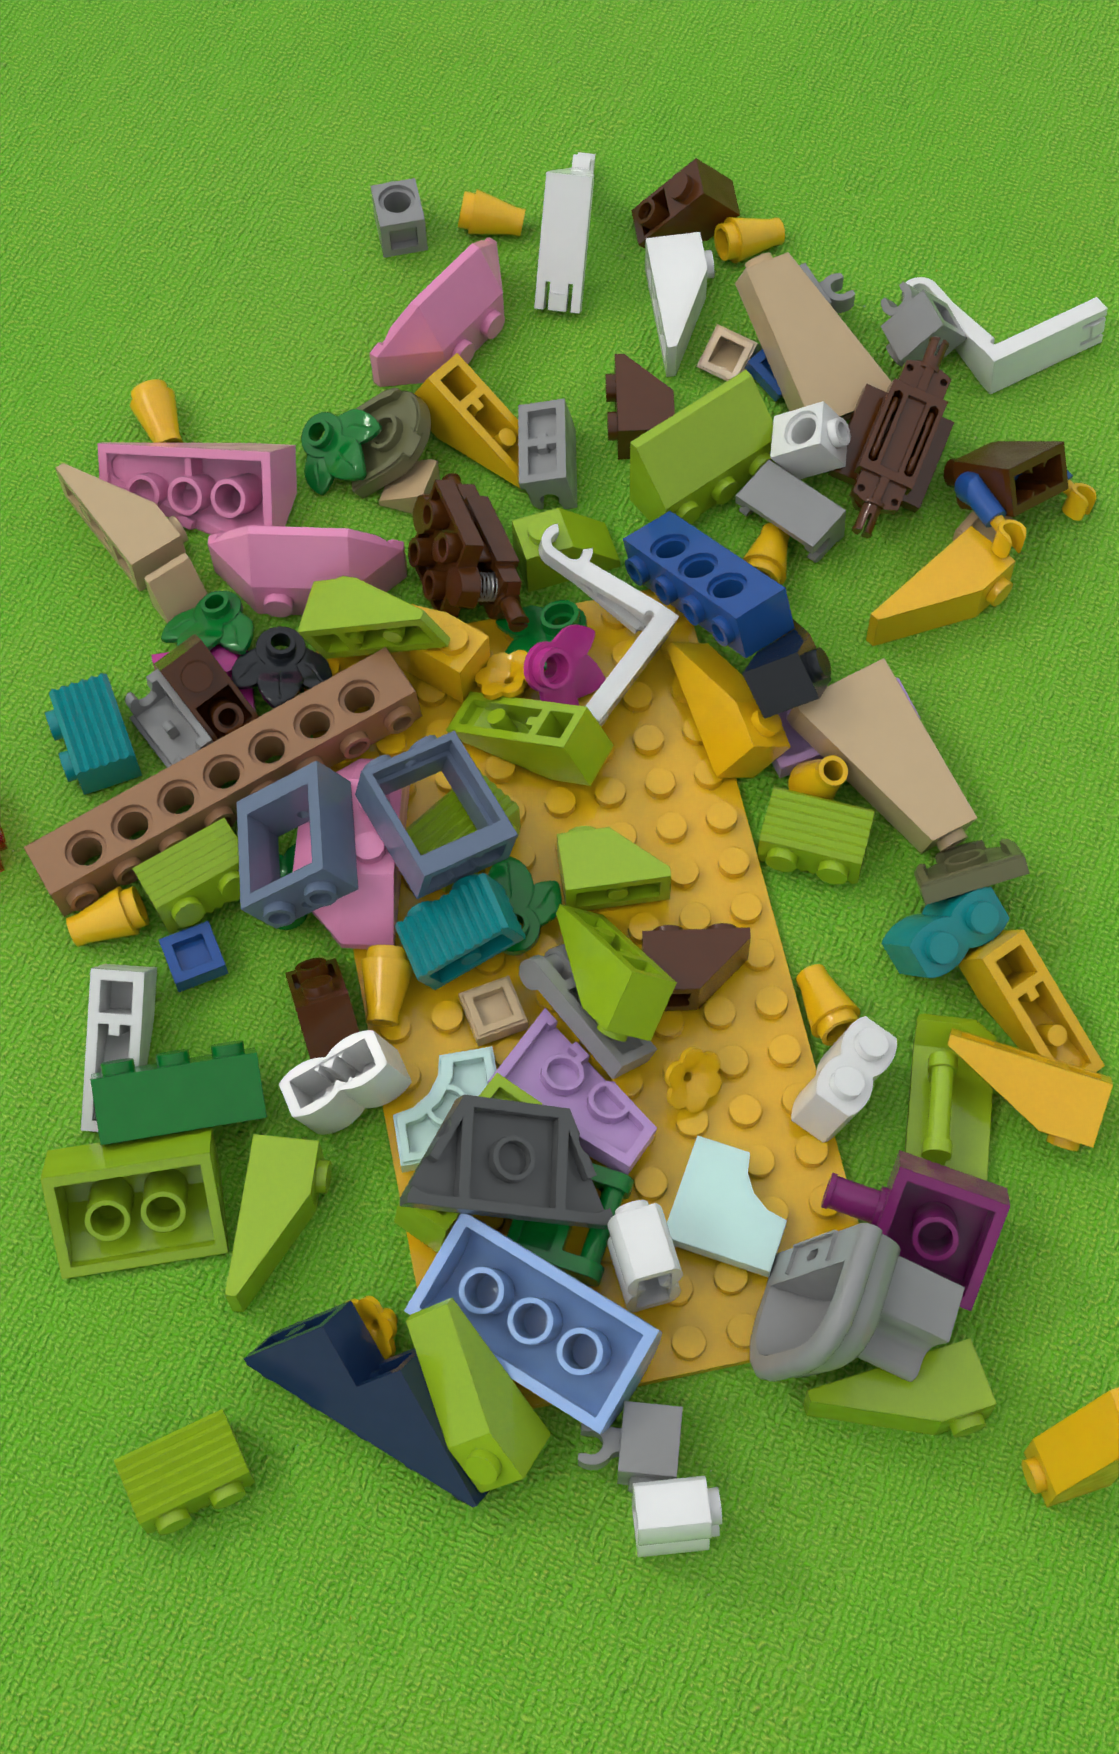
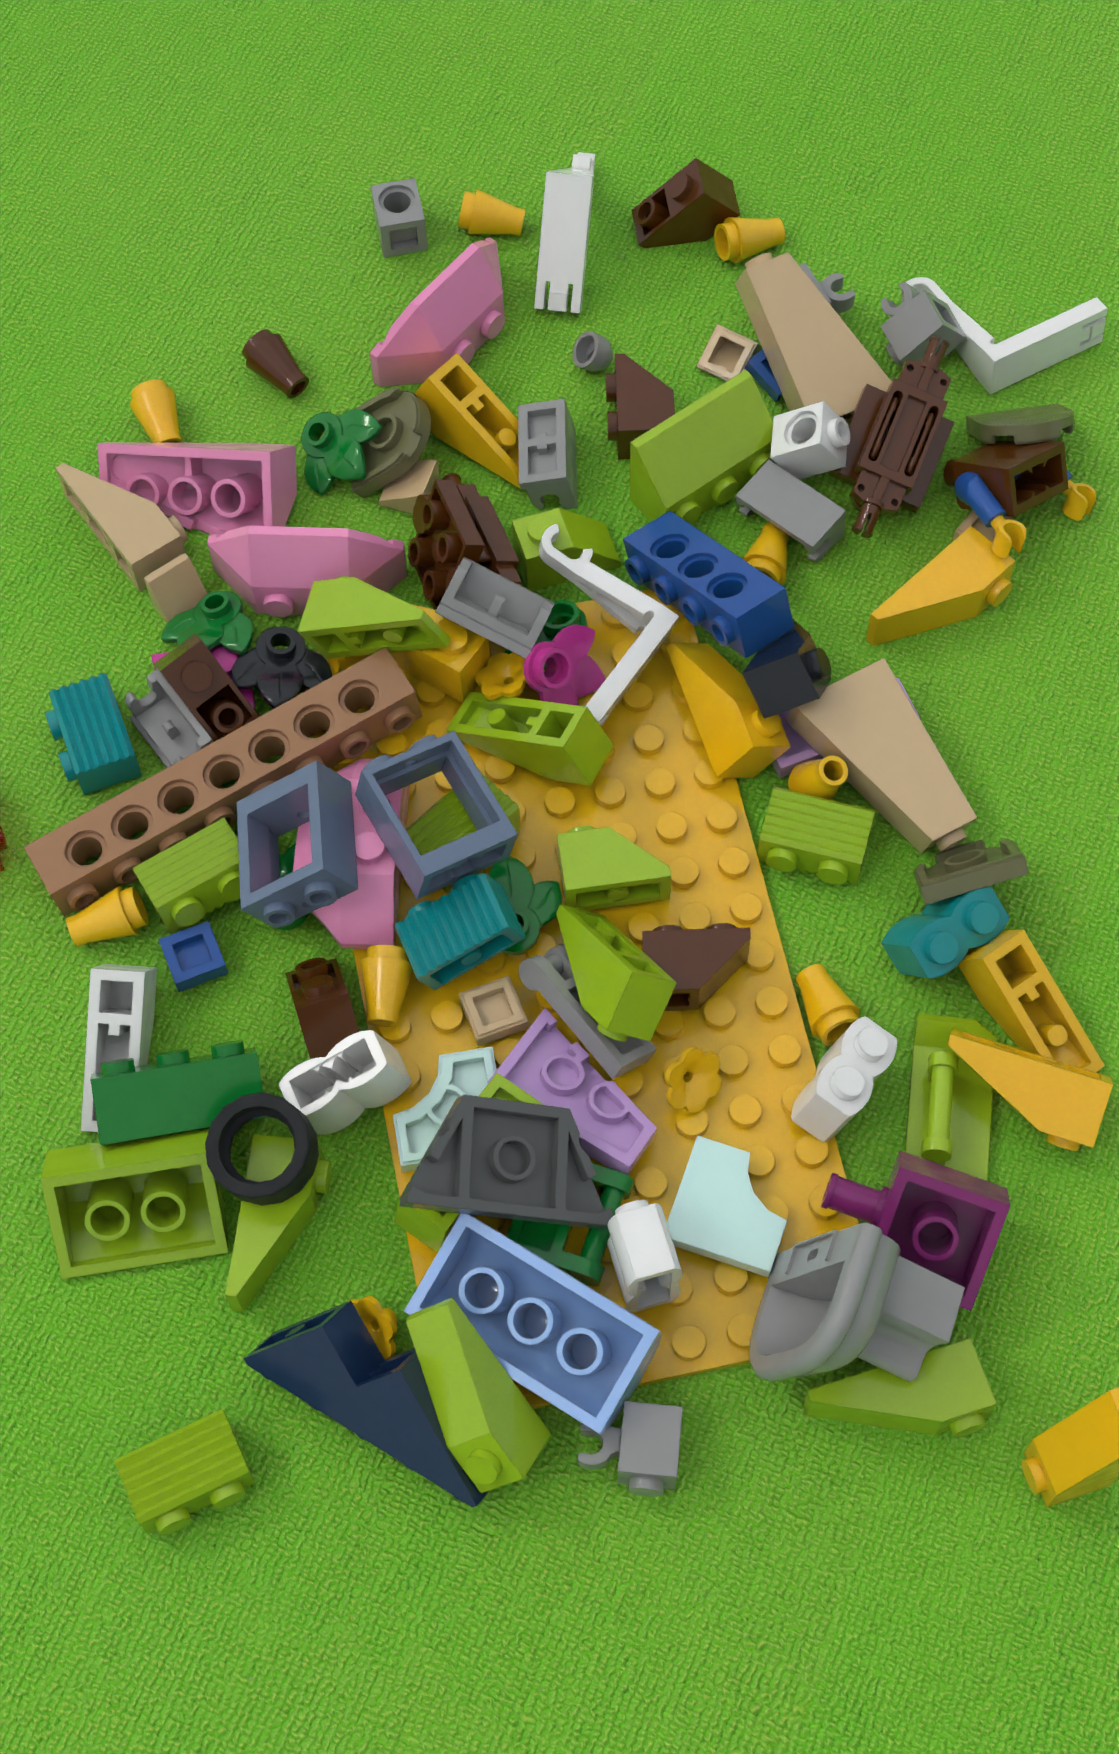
(229, 1123): none -> black tyre
(272, 360): none -> reddish brown cone
(495, 607): none -> light grey hinge
(592, 352): none -> light grey hinge
(675, 1515): white brick -> none
(677, 287): white slope -> none
(1022, 424): none -> olive tile

